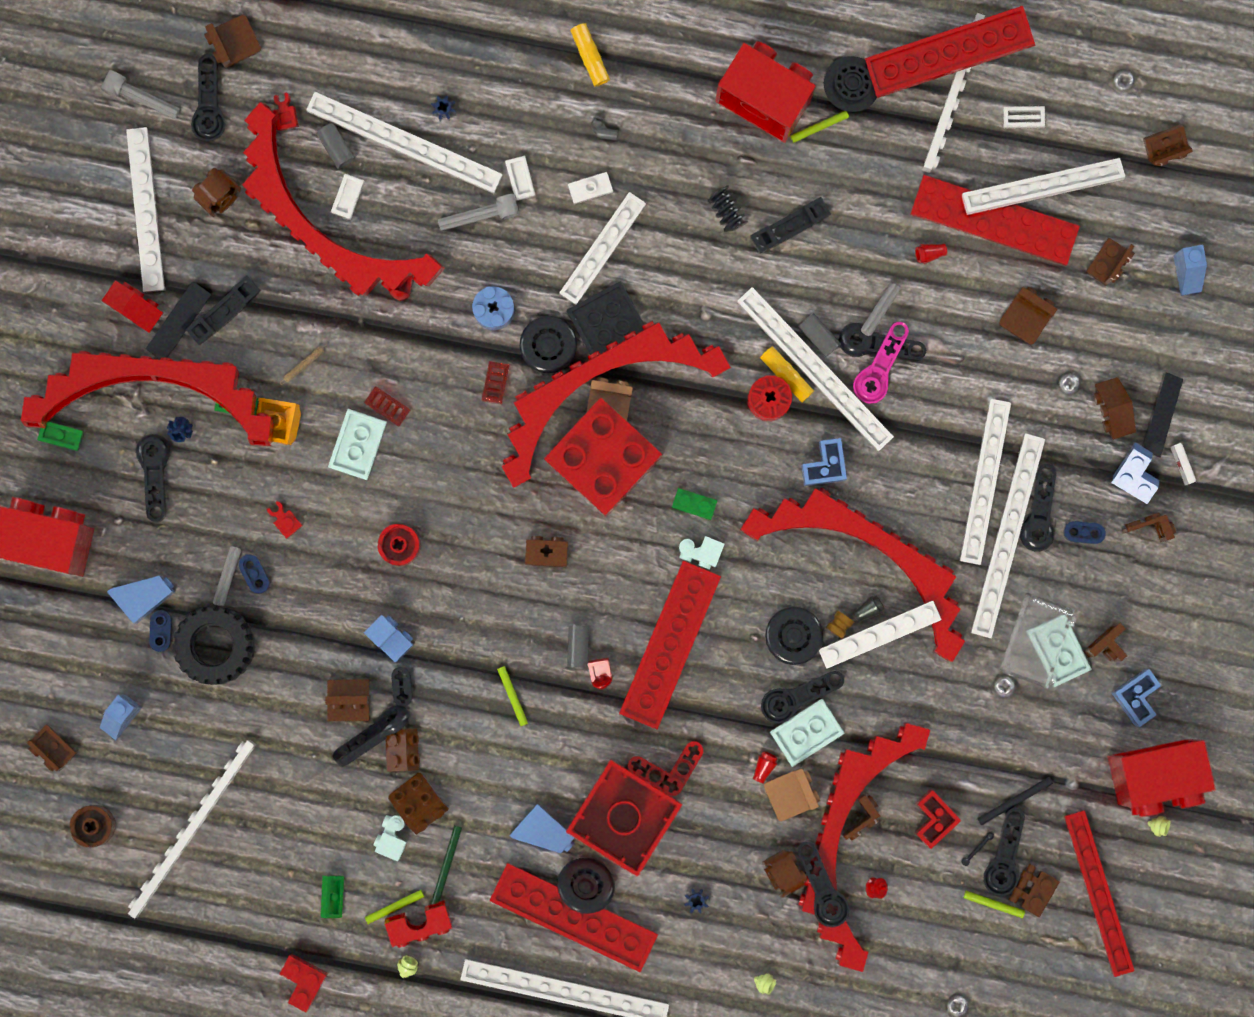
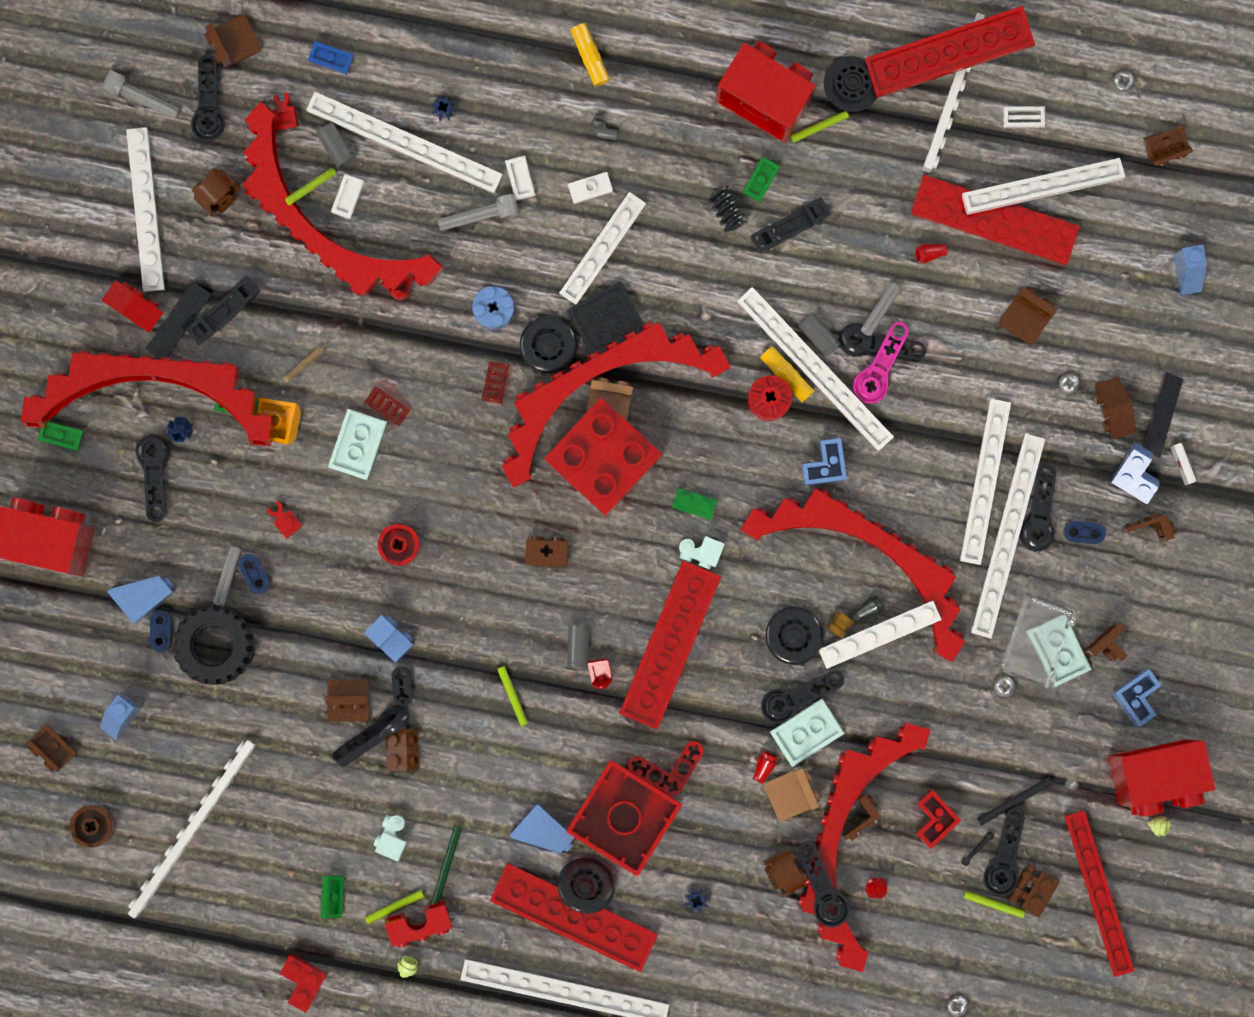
(310, 186): none -> lime bar
(330, 58): none -> blue plate
(417, 803): reddish brown bracket -> none
(761, 179): none -> green plate
(765, 983): yellowish green plate -> none
(1109, 260): reddish brown bracket -> none

